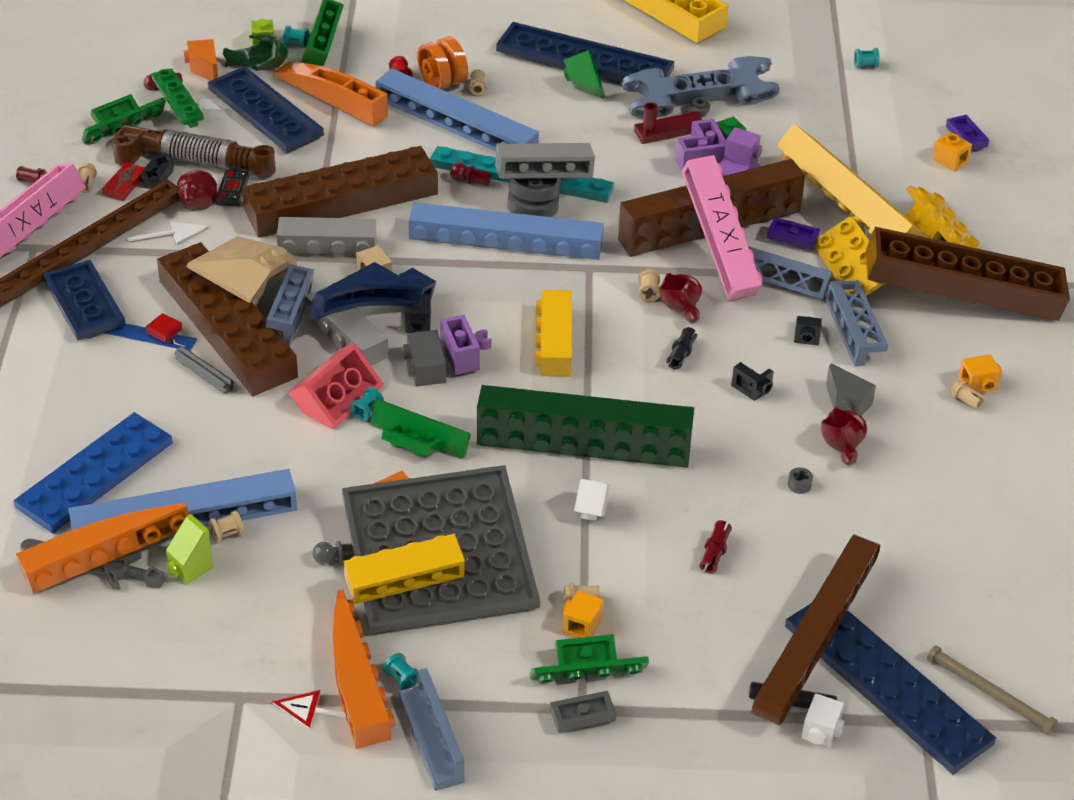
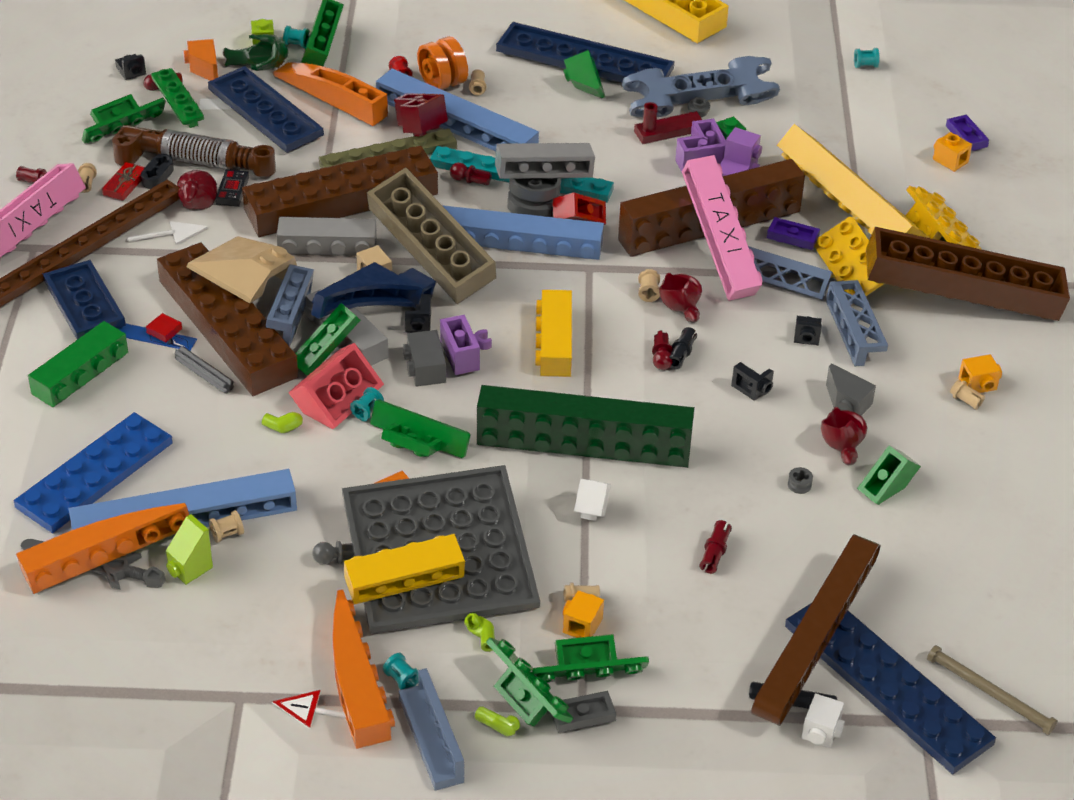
(78, 364): none -> green brick
(131, 66): none -> black bracket
(283, 423): none -> lime arm
(326, 339): none -> green plate
(420, 112): none -> dark red brick
(428, 142): none -> olive plate
(431, 235): none -> dark tan brick
(480, 627): none -> lime arm
(503, 725): none -> lime arm
(524, 690): none -> green bracket
(579, 207): none -> red slope
(662, 351): none -> dark red axle
(888, 475): none -> green slope

